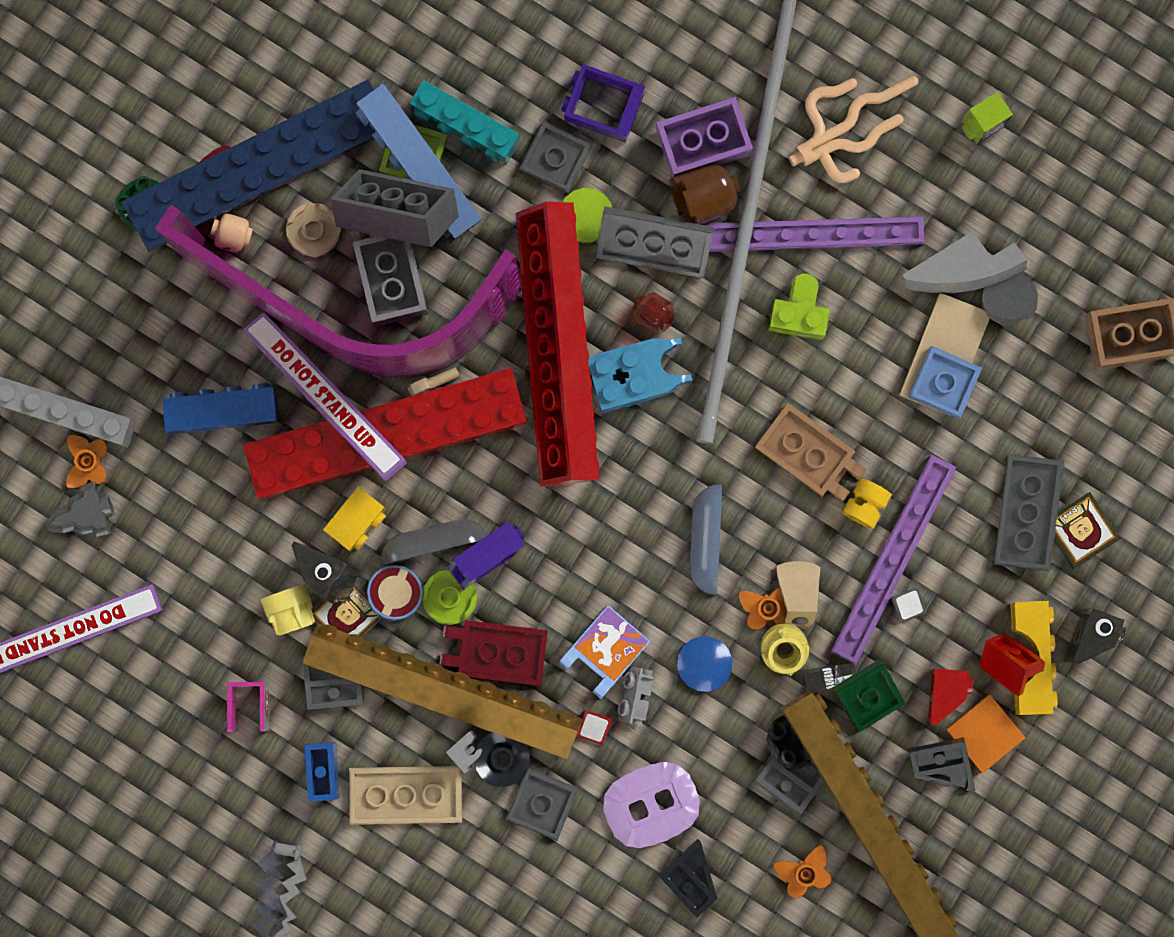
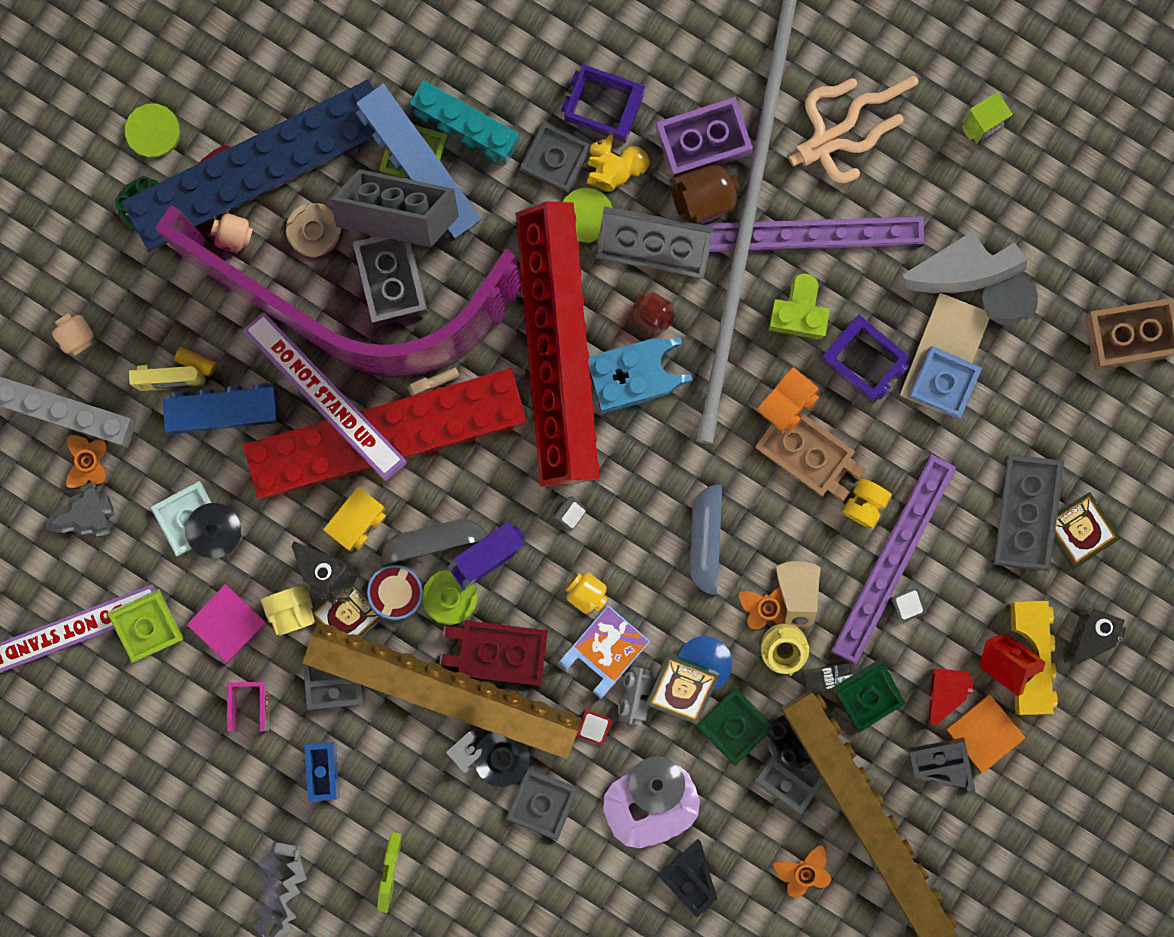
(72, 334): none -> light nougat head
(145, 625): none -> lime tile
(152, 131): none -> lime tile
(165, 378): none -> light yellow container
(175, 511): none -> light aqua tile
(190, 358): none -> yellow axle
(226, 536): none -> black dish
(226, 623): none -> dark pink tile
(390, 865): none -> lime tile
(405, 795): tan tile -> none
(570, 513): none -> slope
(586, 592): none -> yellow head
(612, 169): none -> yellow animal
(641, 784): none -> dark grey dish
(682, 688): none -> tile
(734, 726): none -> dark green tile
(789, 400): none -> orange brick
(838, 346): none -> dark purple window

